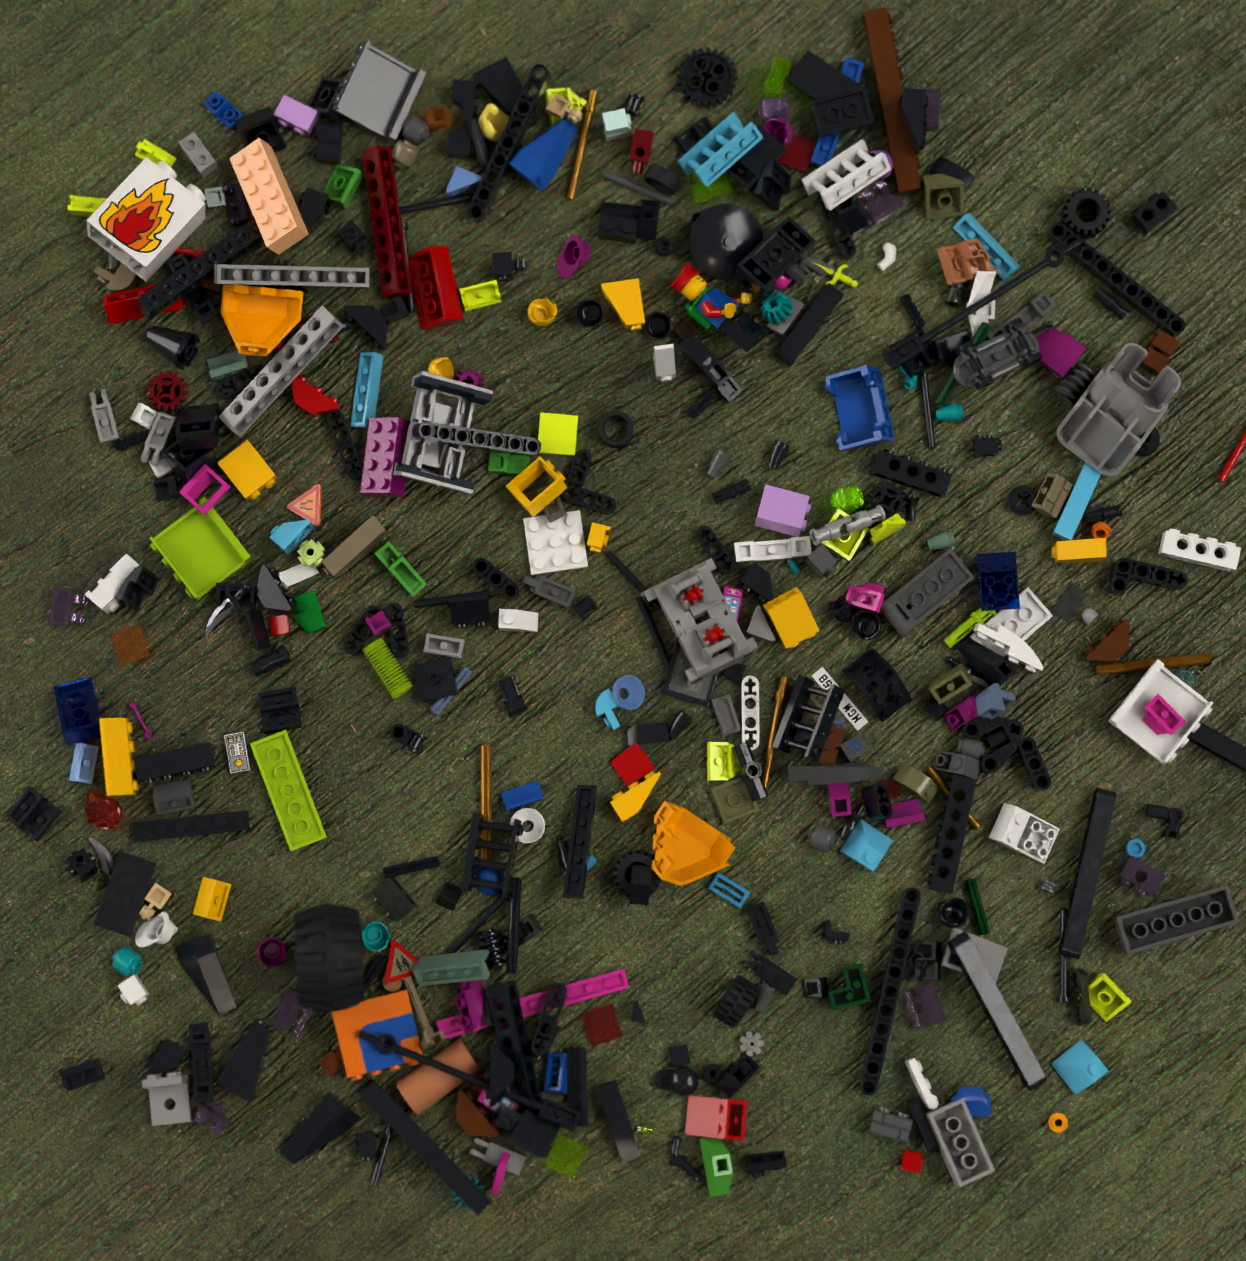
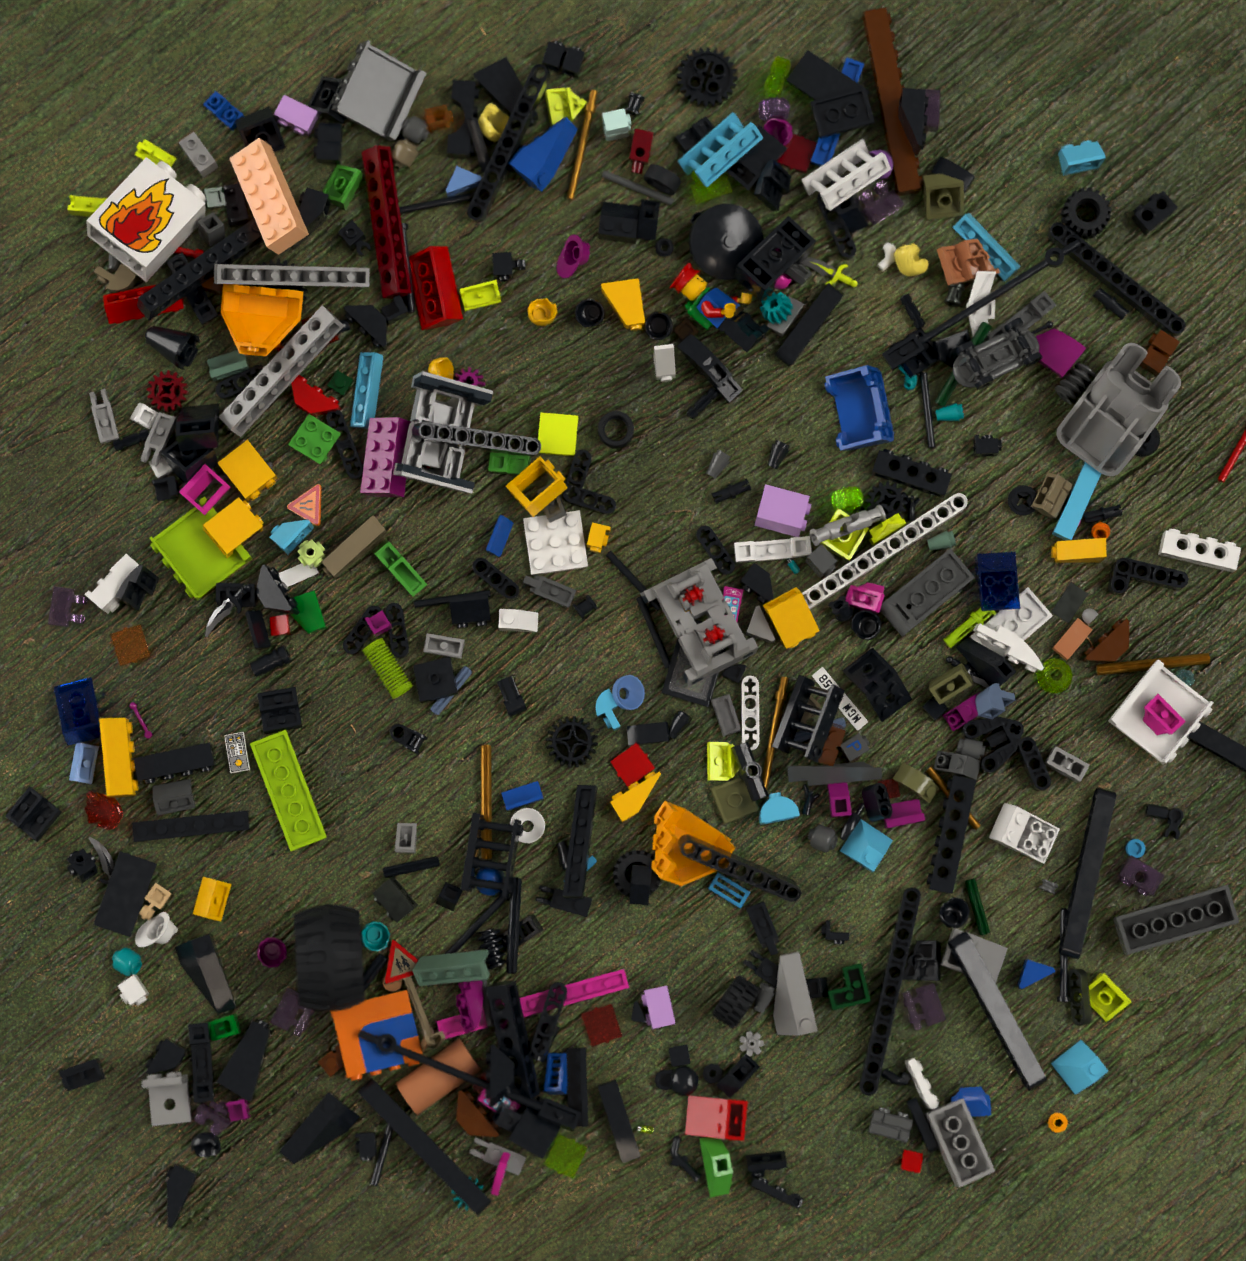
(178, 1189): none -> black slope
(206, 1144): none -> black hair
(211, 229): none -> dark grey brick
(224, 1027): none -> green slope
(233, 526): none -> yellow panel
(238, 1110): none -> magenta panel
(314, 439): none -> bright green hinge
(340, 383): none -> dark green plate
(406, 838): none -> light grey slope
(499, 536): none -> blue slope
(554, 56): none -> black piece
(560, 107): tan plate -> none
(575, 906): none -> black hinge
(581, 742): none -> black gear
(658, 1006): none -> lavender brick
(733, 861): none -> black beam
(778, 809): none -> medium azure brick
(778, 1192): none -> black hinge
(793, 1006): none -> light grey wedge
(809, 799): none -> black bar
(887, 550): none -> white beam
(895, 1079): none -> black arm
(908, 260): none -> light yellow hair
(1033, 972): none -> blue slope
(1045, 680): none -> clear neon green piece
(1066, 764): none -> light grey brick
(1072, 639): none -> nougat slope
(1081, 157): none -> medium azure slope

